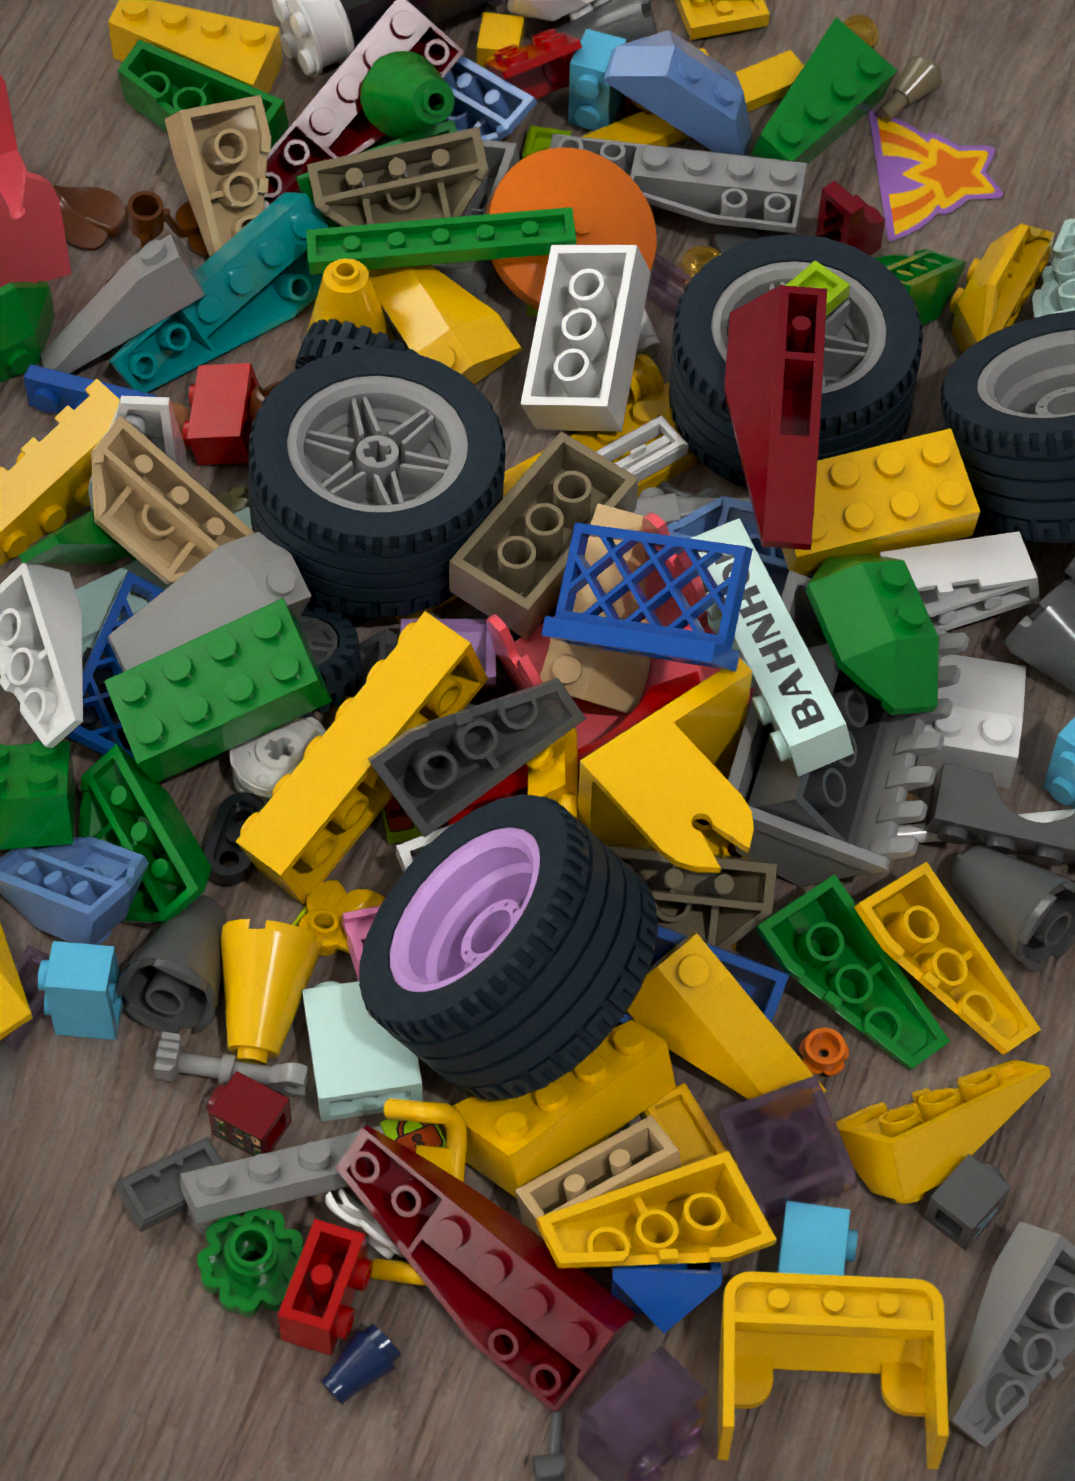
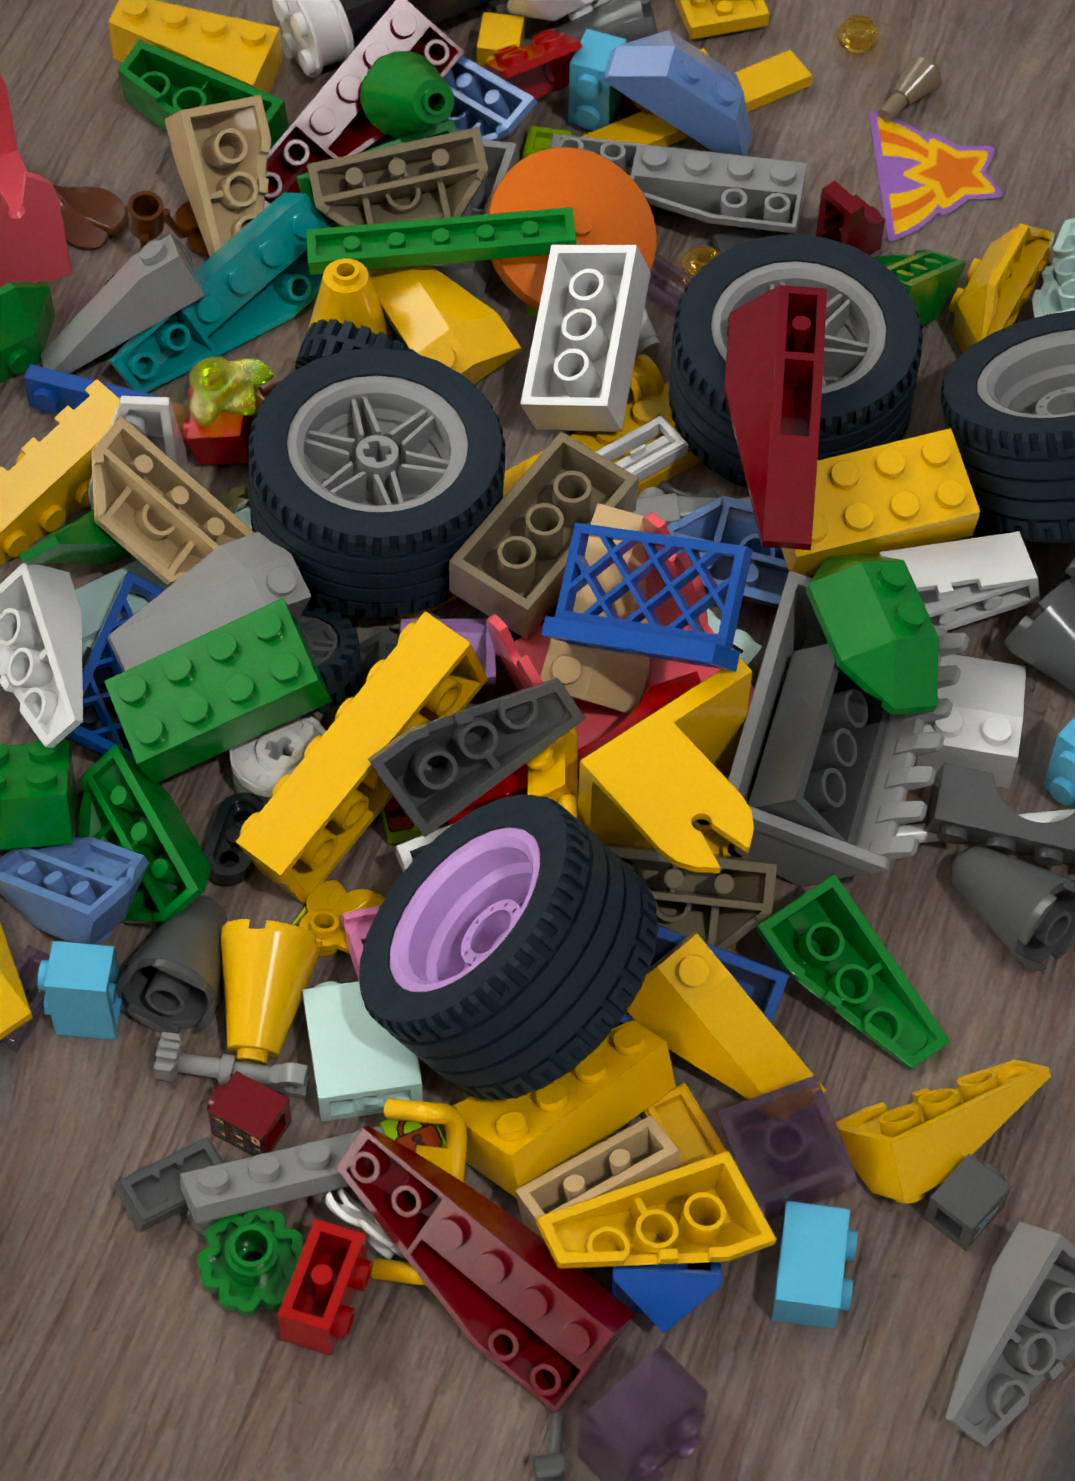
(225, 387): none -> clear neon green plate
(361, 1363): dark blue cone -> none
(784, 674): light aqua brick -> none
(820, 277): lime plate -> none
(824, 1040): orange plate -> none
(827, 97): green wedge -> none
(834, 1327): yellow windscreen -> none
(938, 947): yellow wedge -> none

